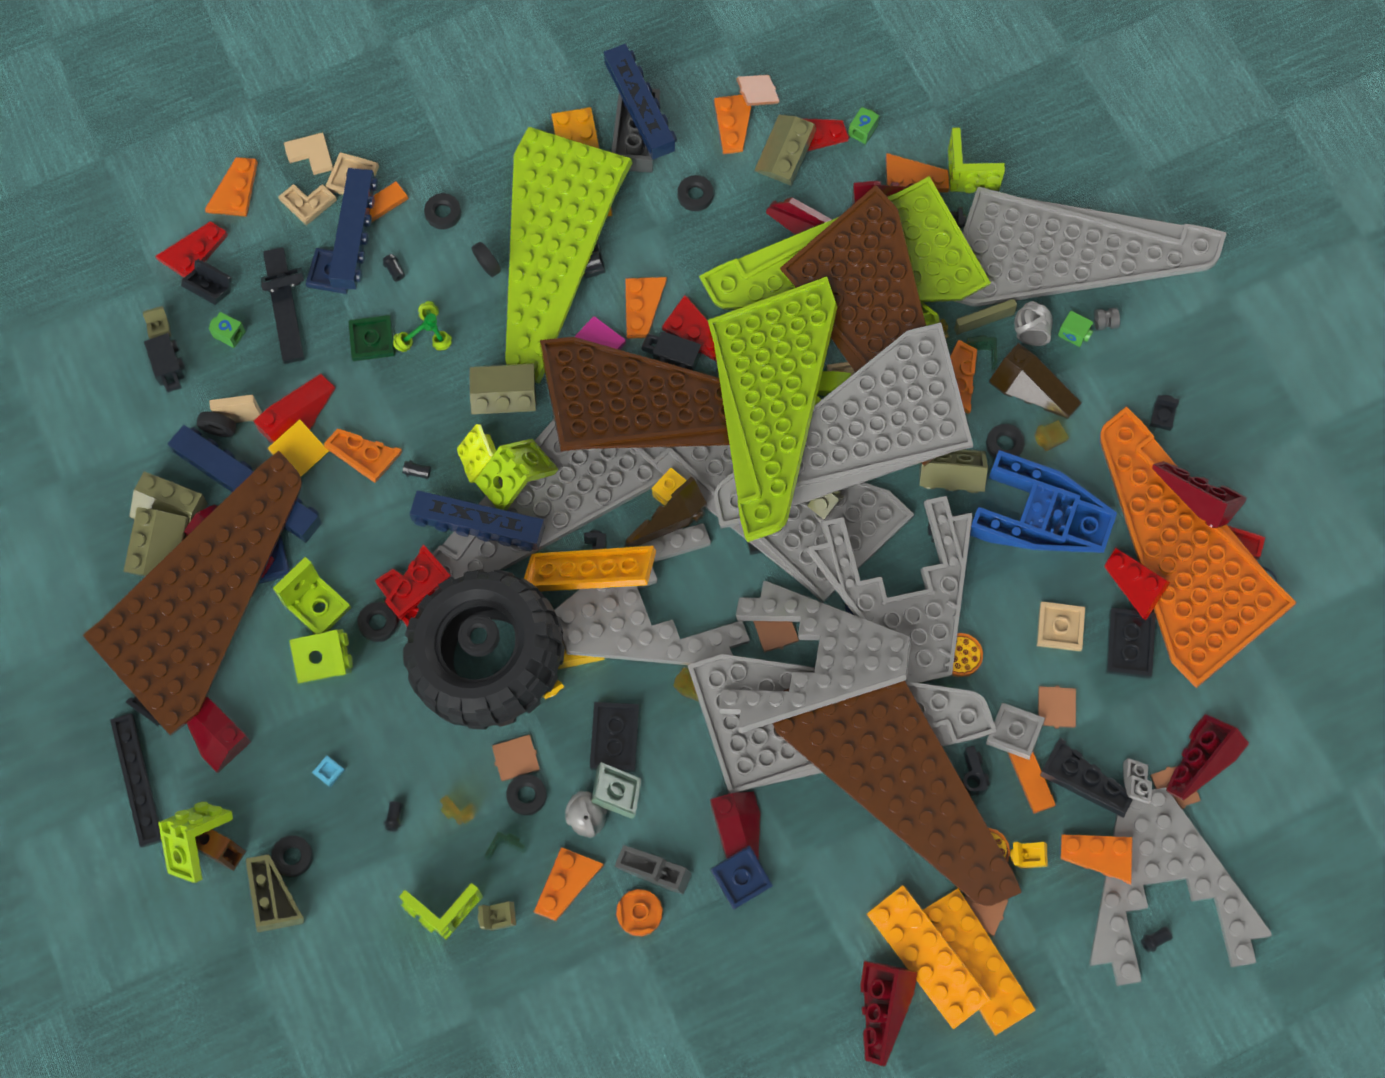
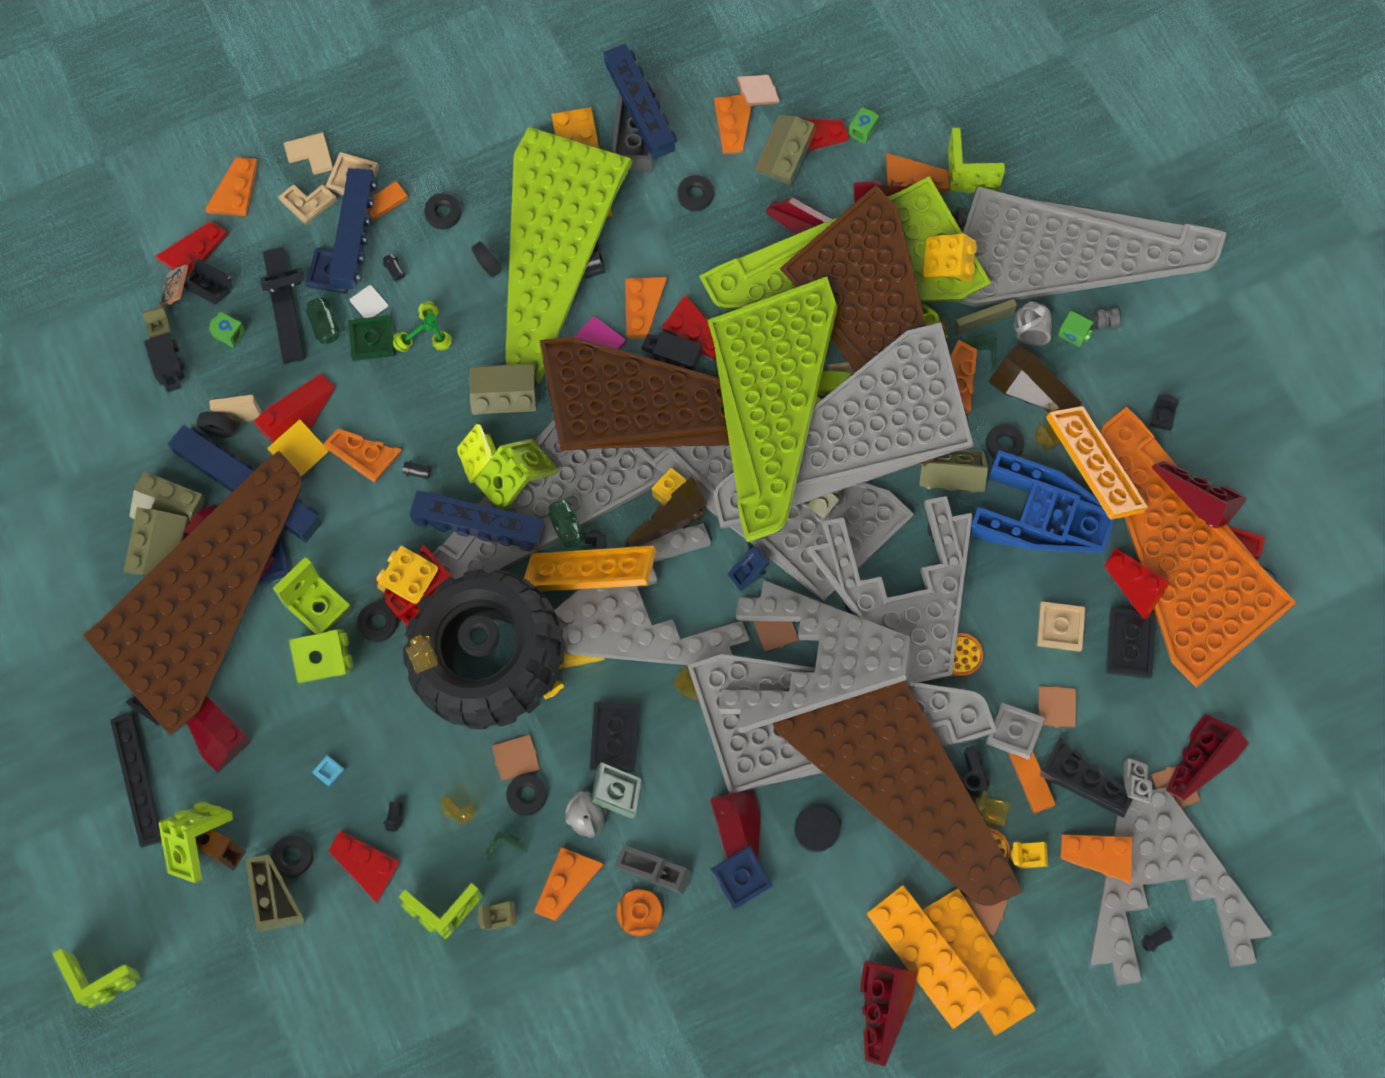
(100, 991): none -> lime bracket
(173, 285): none -> piece
(317, 311): none -> clear green piece
(365, 864): none -> red wing
(368, 302): none -> white sticker
(407, 575): none -> yellow bracket
(421, 653): none -> clear yellow bracket
(568, 533): none -> clear green piece
(749, 568): none -> dark blue slope
(816, 829): none -> black tile
(950, 257): none -> yellow bracket
(992, 810): none -> clear yellow bracket
(1096, 462): none -> light orange plate

